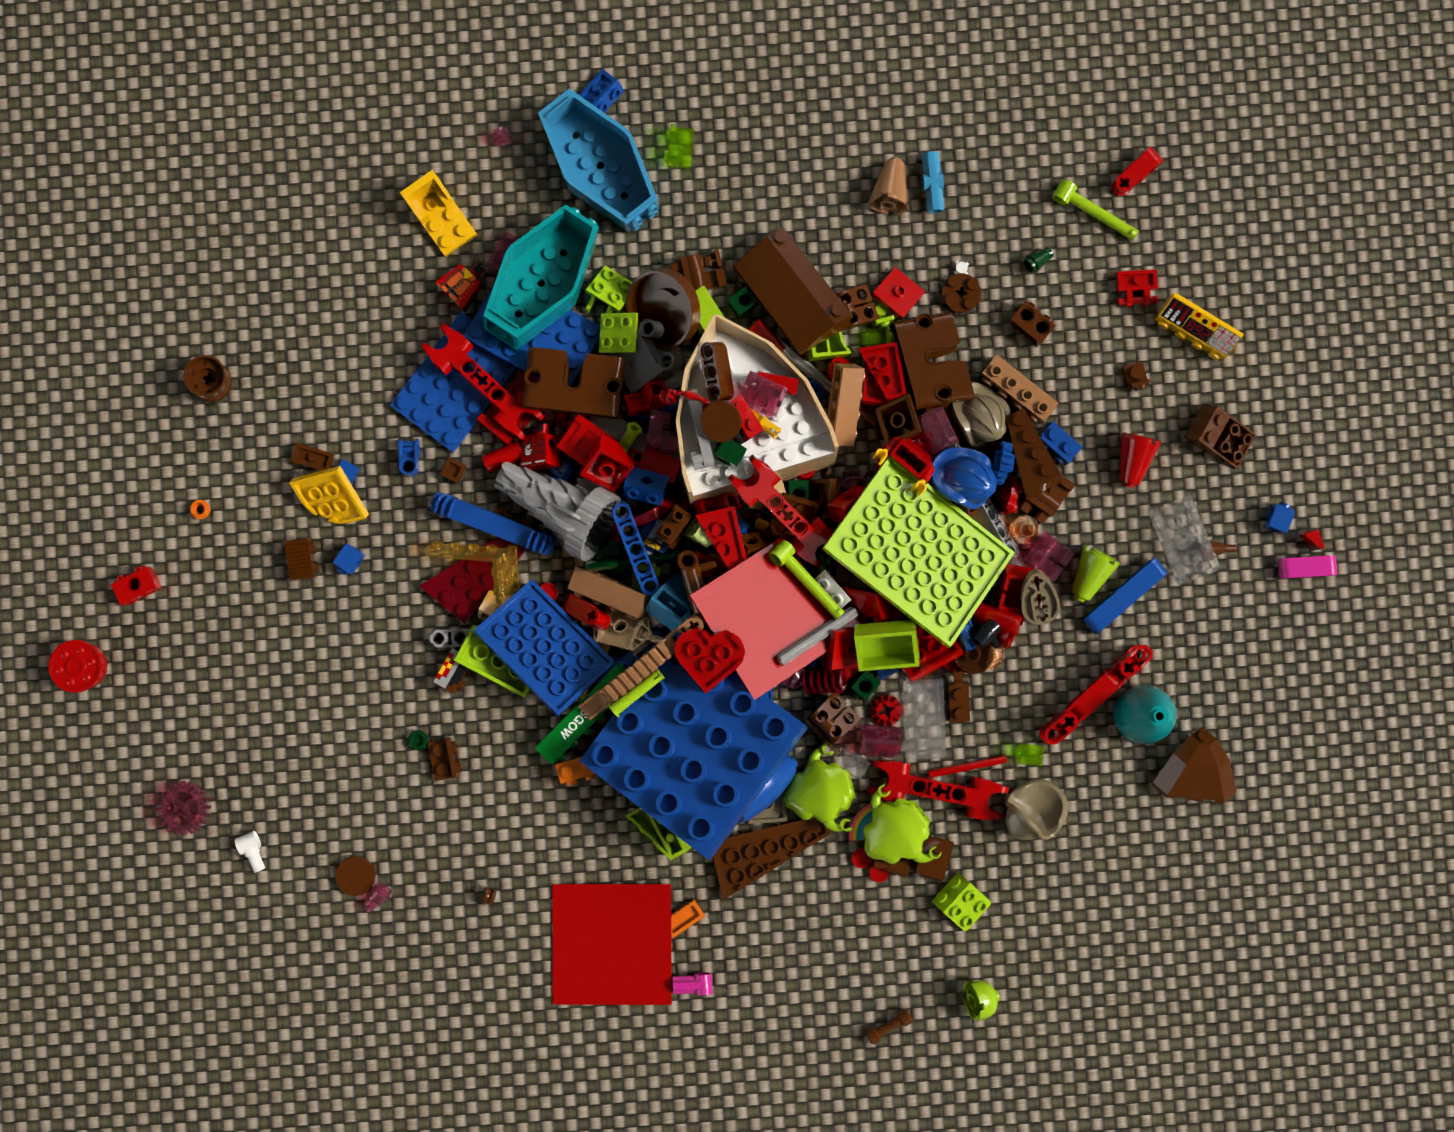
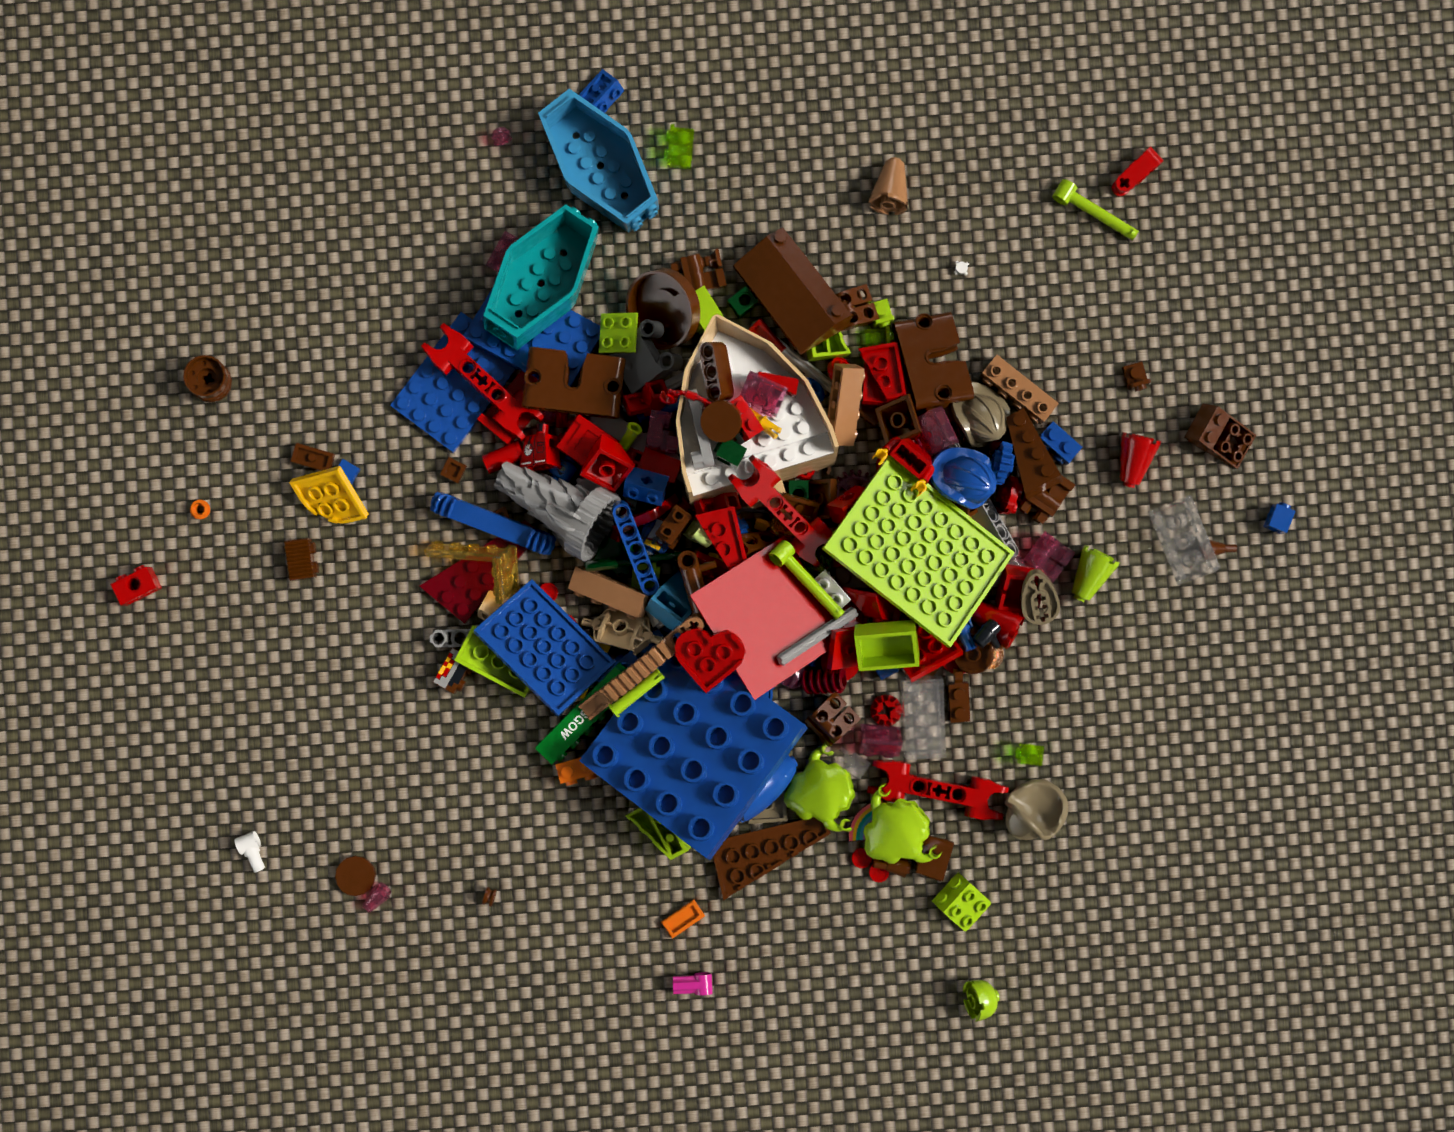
(77, 666): red wheel -> none
(178, 802): clear pink gear -> none
(348, 559): blue brick -> none
(409, 453): blue piece -> none
(418, 740): dark green tile -> none
(438, 213): yellow bracket -> none
(444, 759): reddish brown bracket -> none
(462, 284): torso -> none
(586, 612): red piece -> none
(609, 288): lime plate -> none
(612, 944): red piece -> none
(871, 679): dark green brick -> none
(875, 1034): reddish brown piece -> none
(898, 293): red plate -> none
(932, 182): dark azure piece -> none
(954, 284): reddish brown plate -> none
(967, 766): red bar -> none
(1023, 529): clear orange plate -> none
(1028, 328): reddish brown brick -> none
(1037, 260): dark green cone -> none
(1095, 694): red piece -> none
(1125, 595): blue beam -> none
(1137, 281): red plate -> none
(1144, 714): teal cylinder -> none
(1198, 327): slope -> none
(1198, 771): reddish brown brick -> none
(1307, 567): dark pink beam -> none
(1313, 538): red slope -> none

